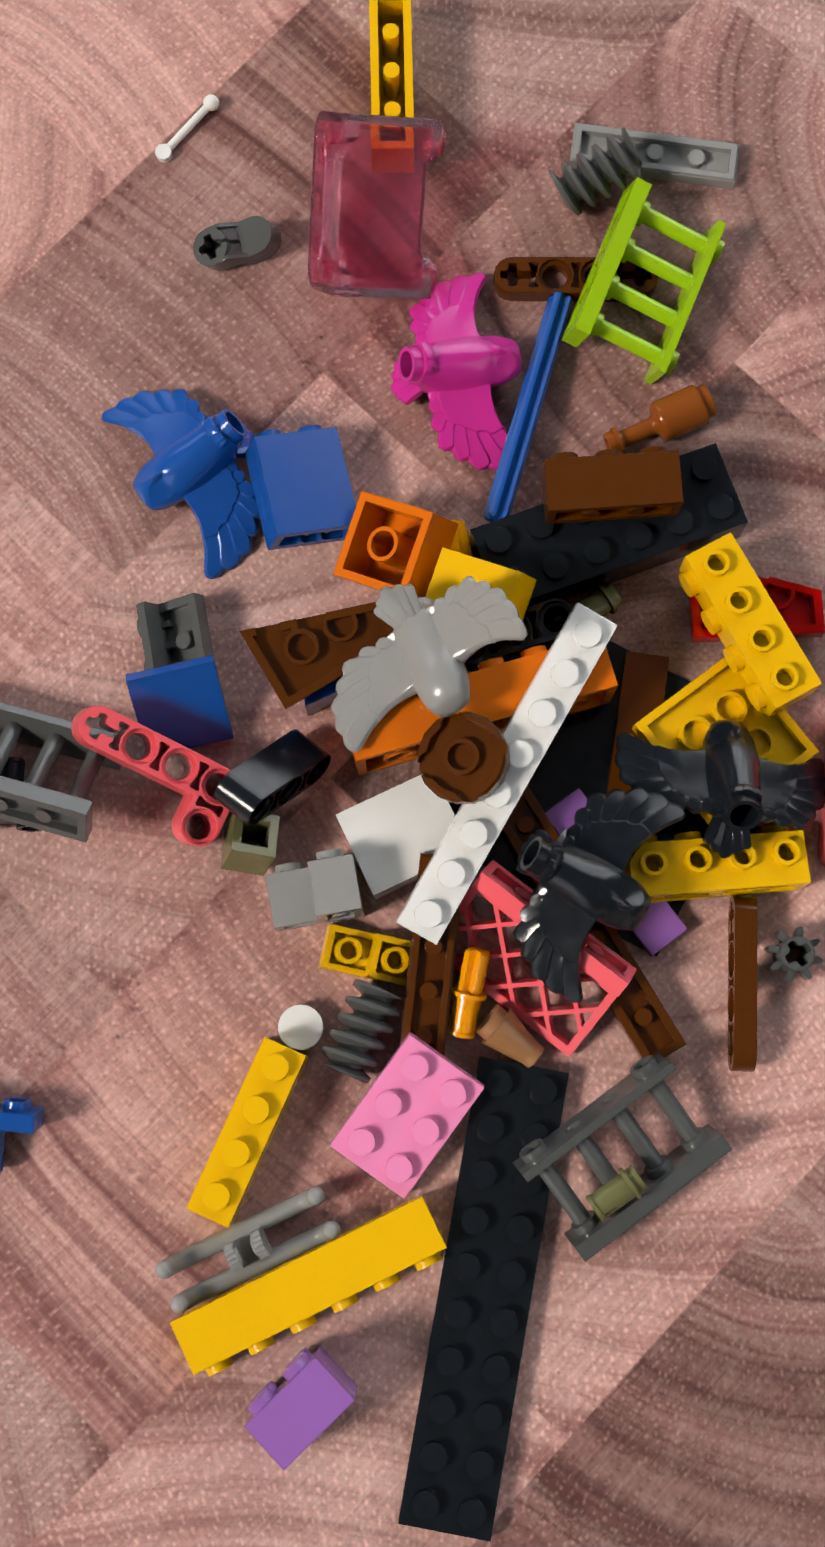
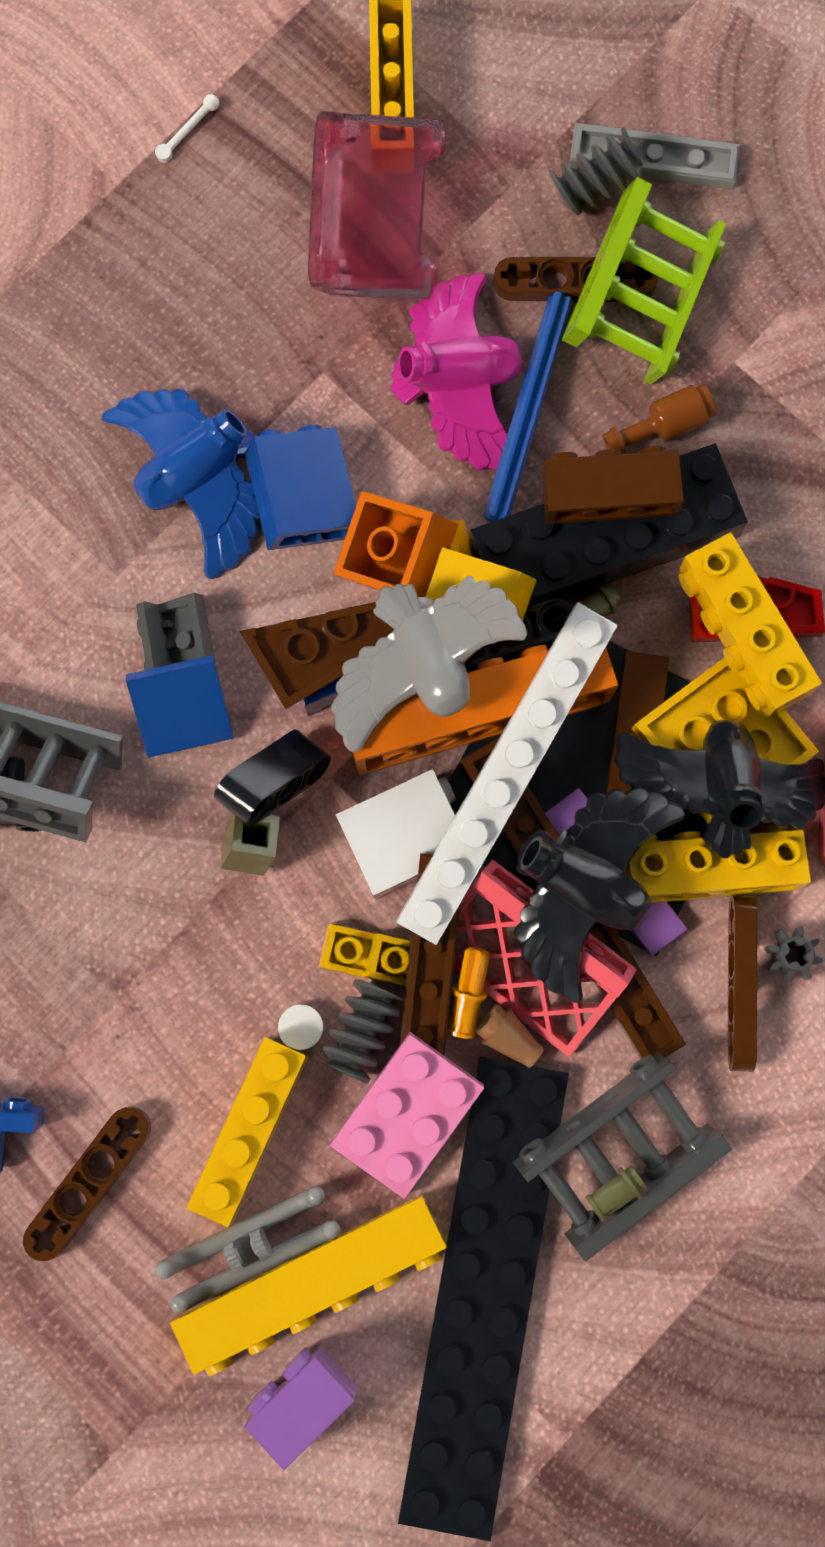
(84, 1180): none -> reddish brown beam
(153, 766): coral beam -> none
(237, 243): dark grey piece -> none
(315, 894): light grey brick -> none
(463, 758): reddish brown tile -> none

